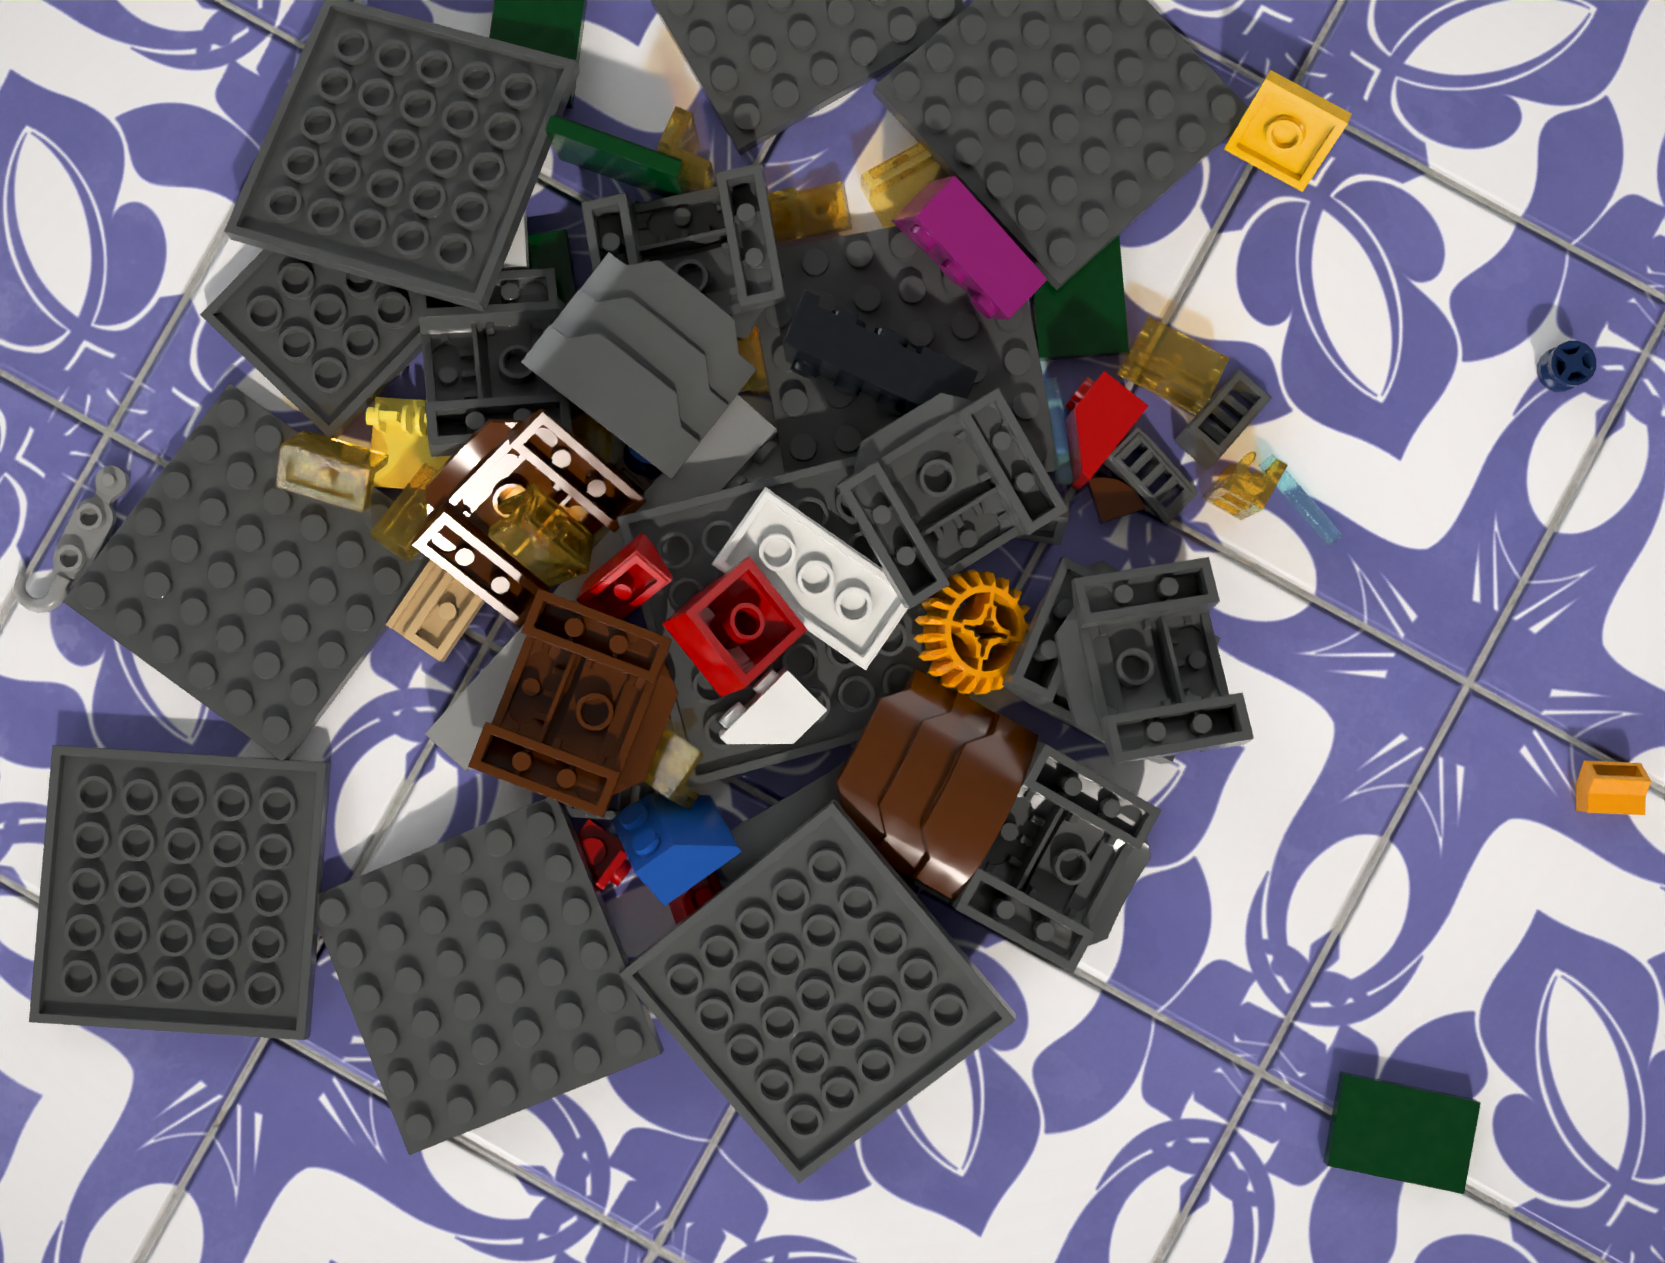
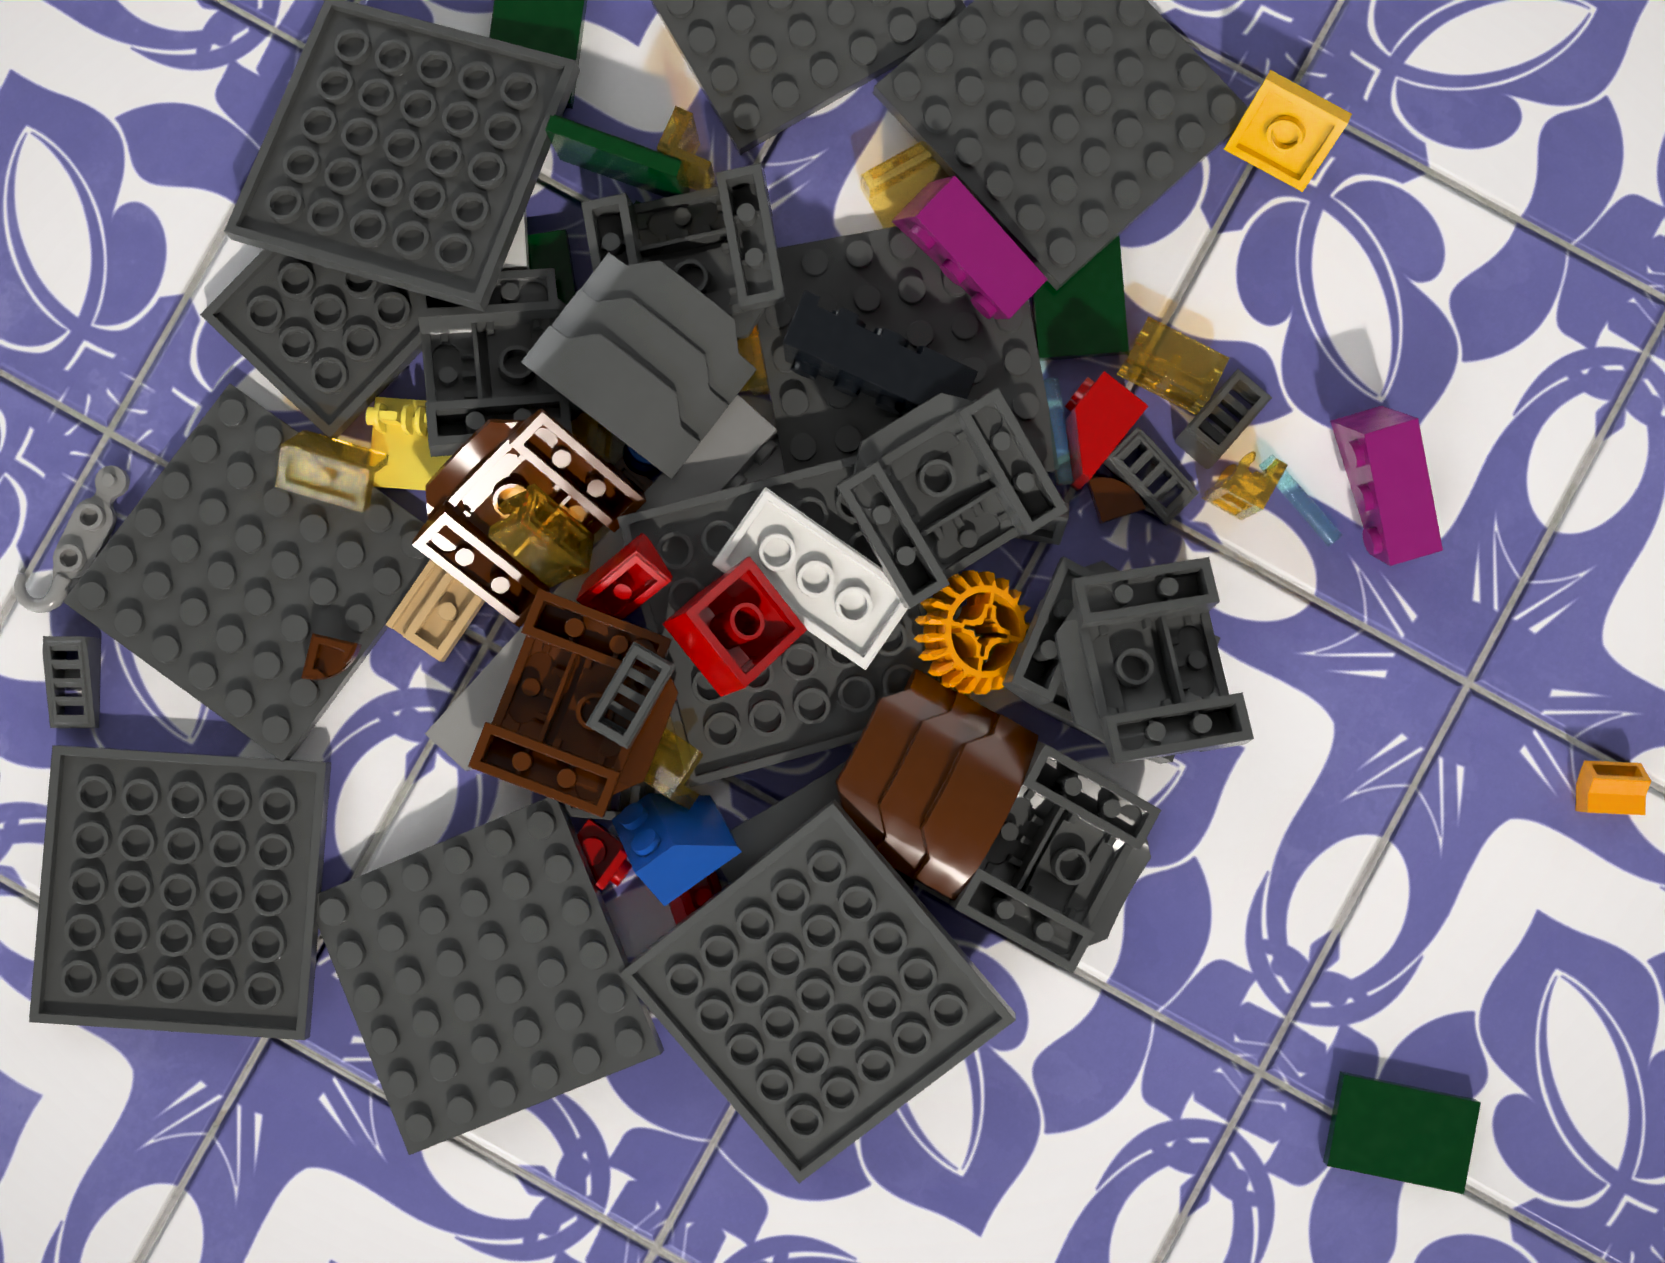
(89, 663): none -> dark grey slope
(328, 657): none -> reddish brown tile
(405, 517): clear yellow panel -> none
(610, 729): none -> dark grey slope
(774, 715): white slope -> none
(810, 211): clear yellow slope -> none
(1389, 483): none -> magenta wedge
(1577, 363): dark blue wheel -> none

